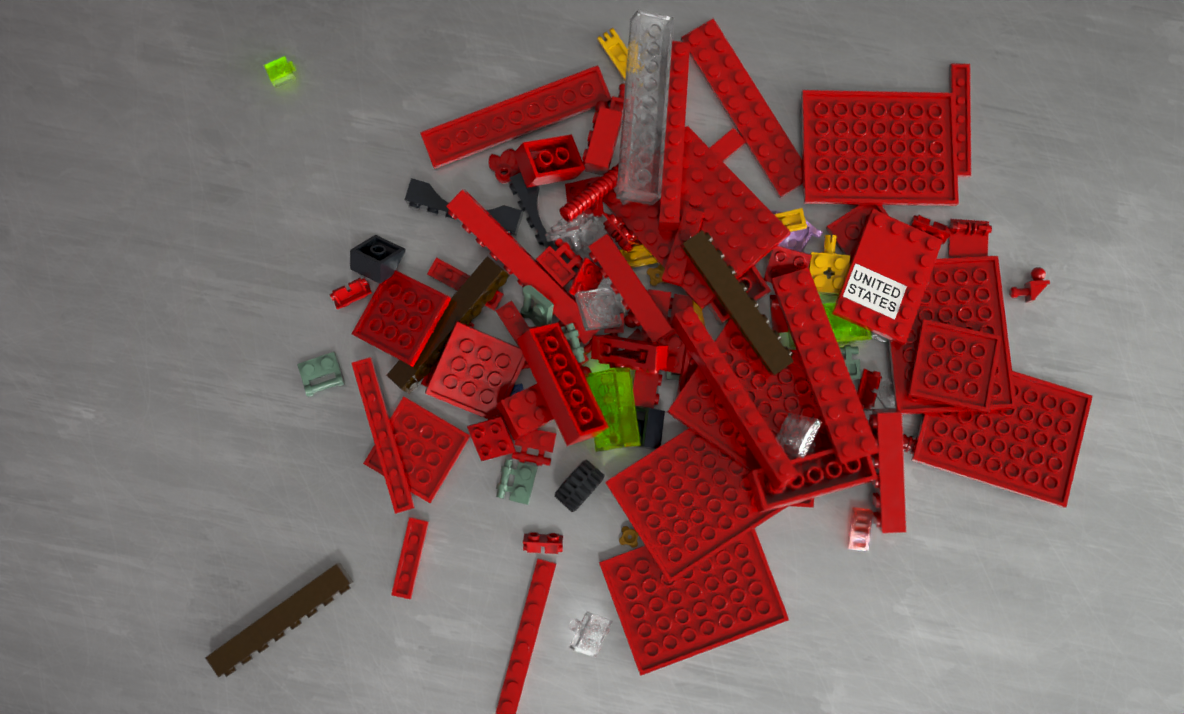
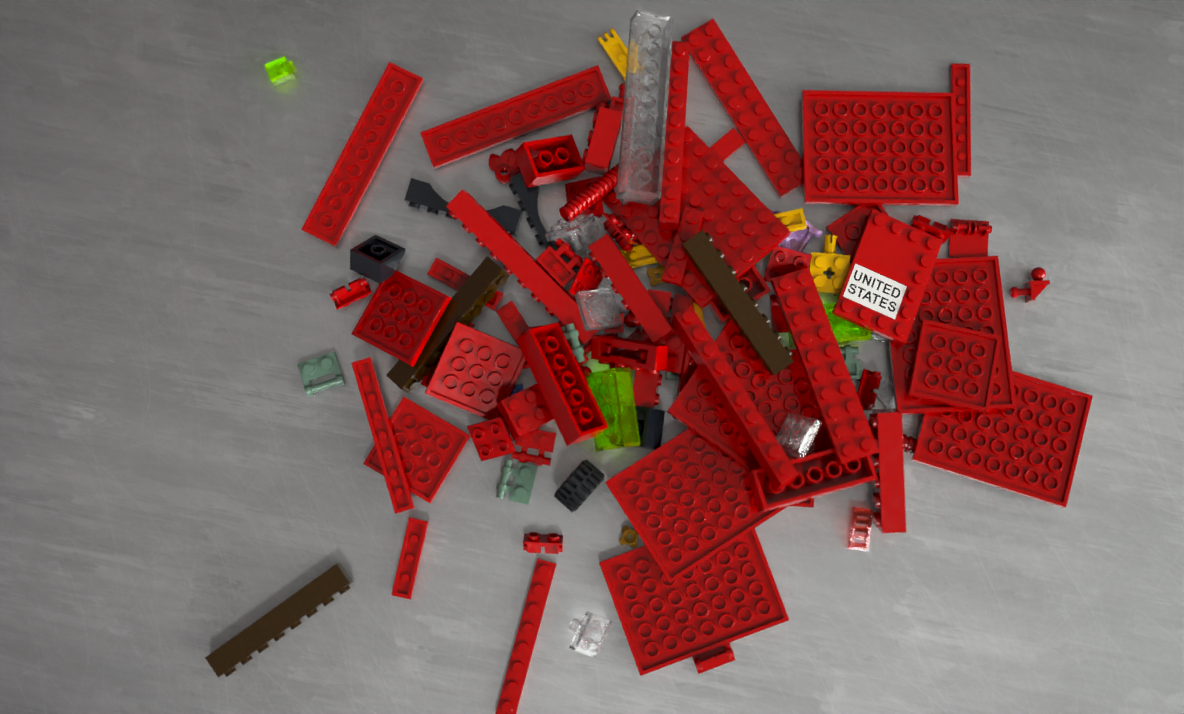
(362, 154): none -> red plate
(542, 308): sand green plate -> none
(713, 658): none -> red hinge

